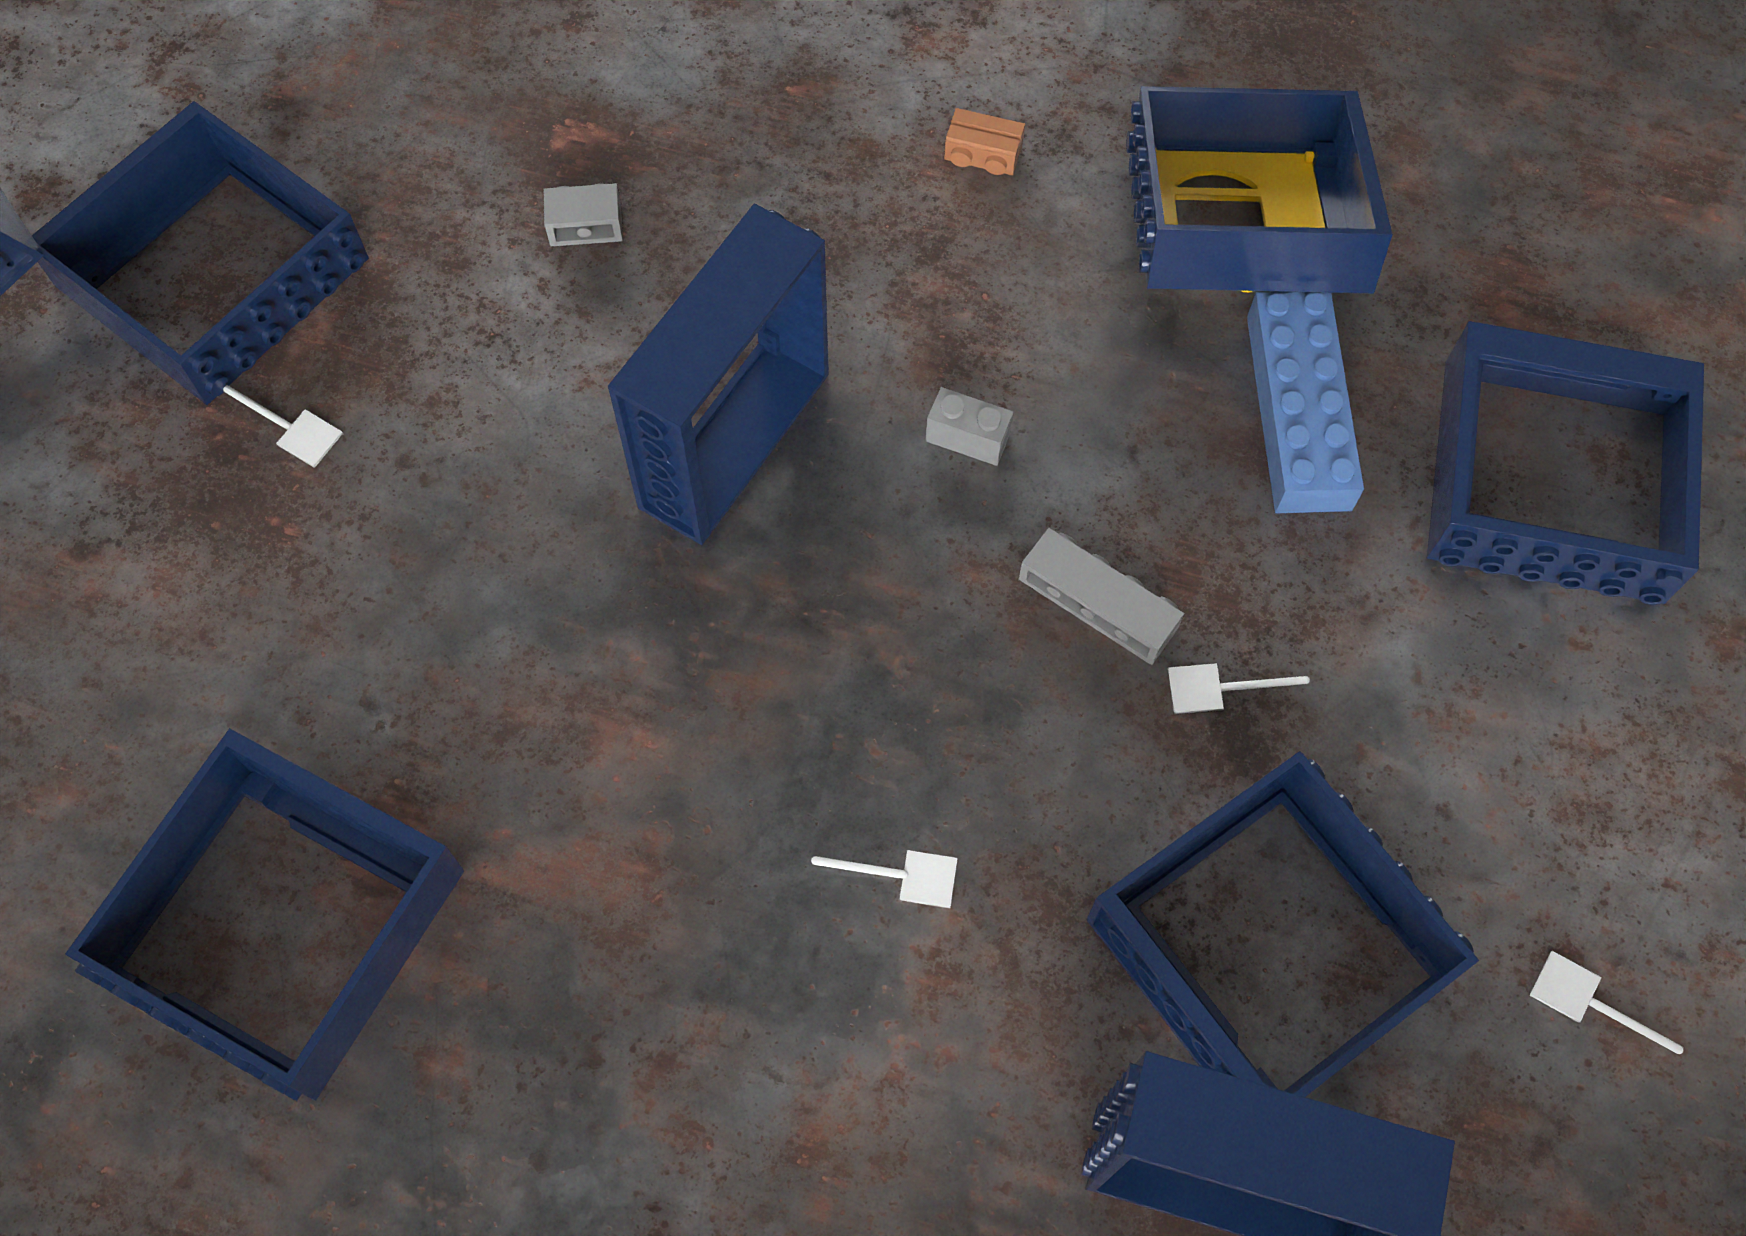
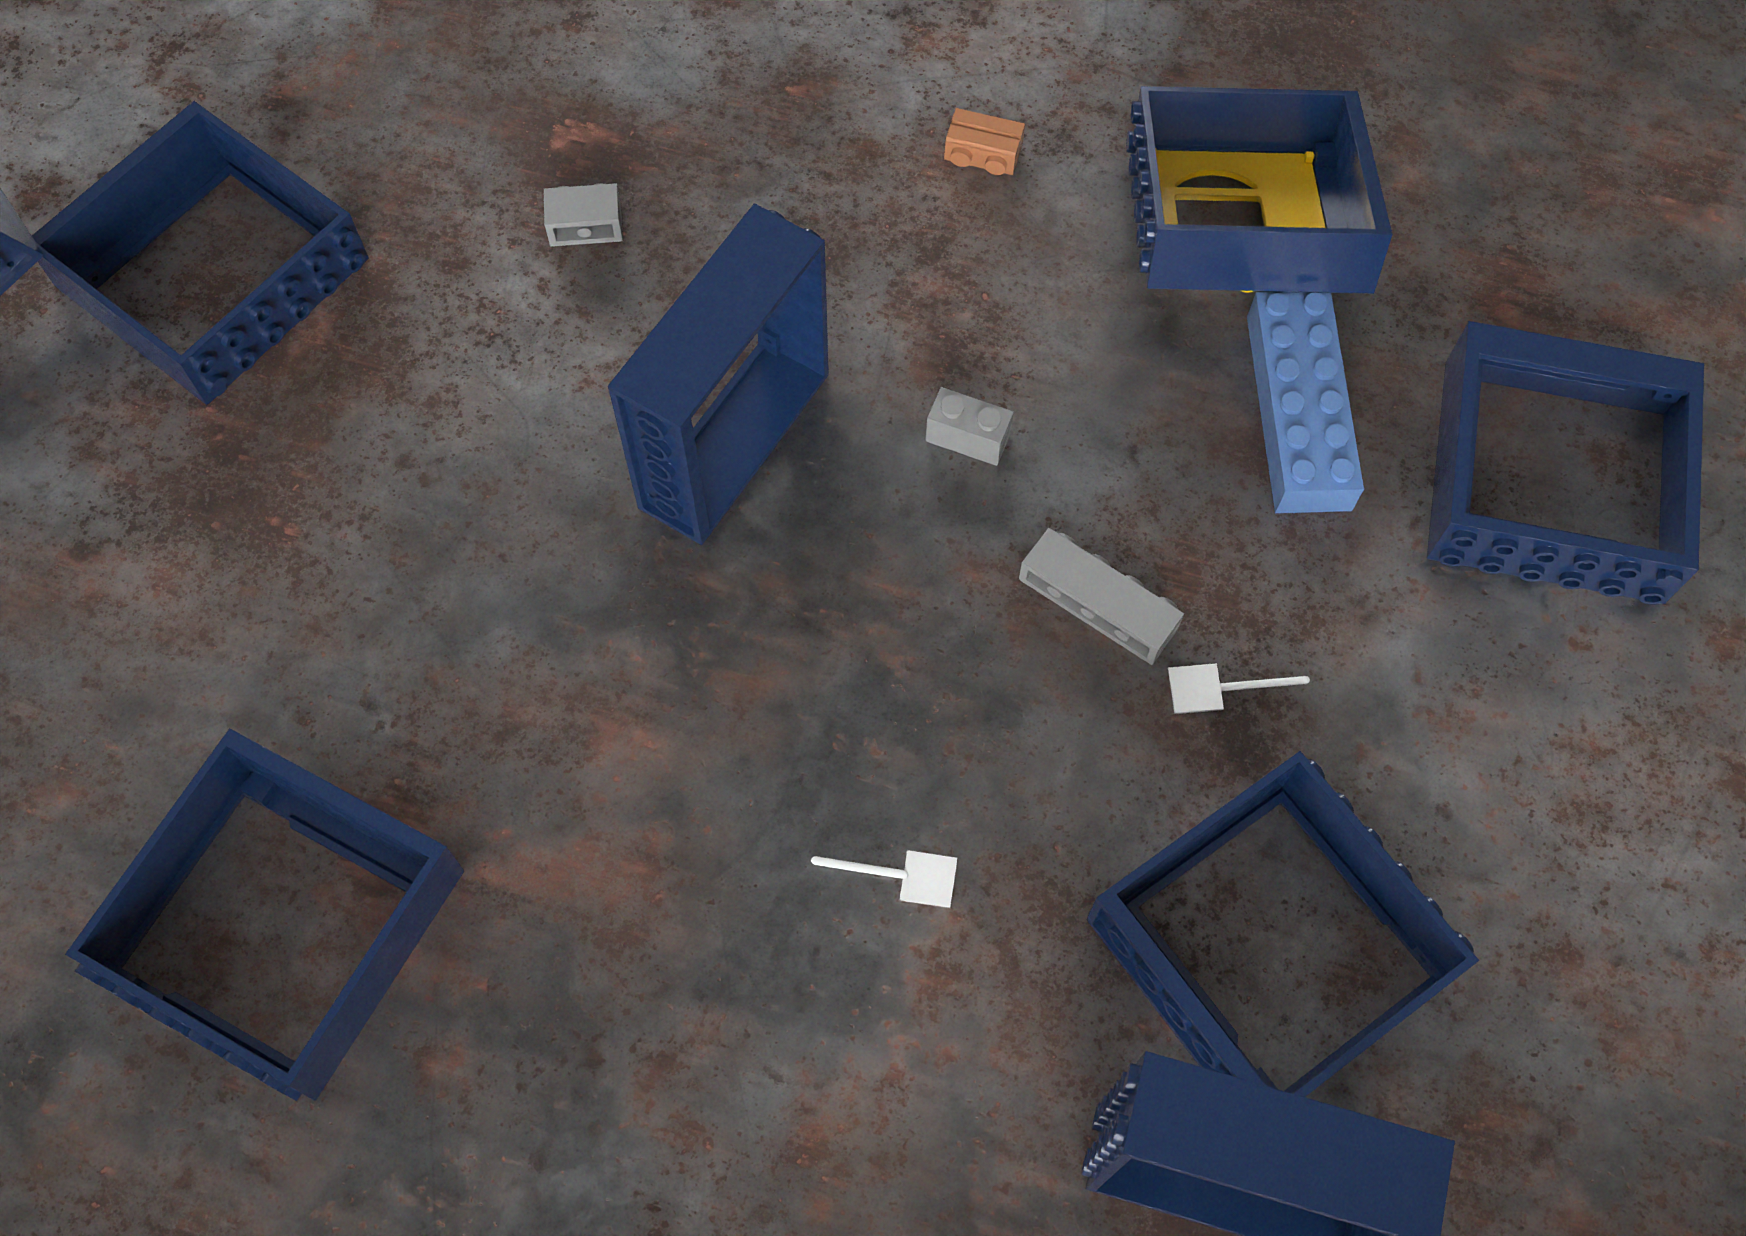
(306, 438): white piece -> none
(1571, 989): white piece -> none

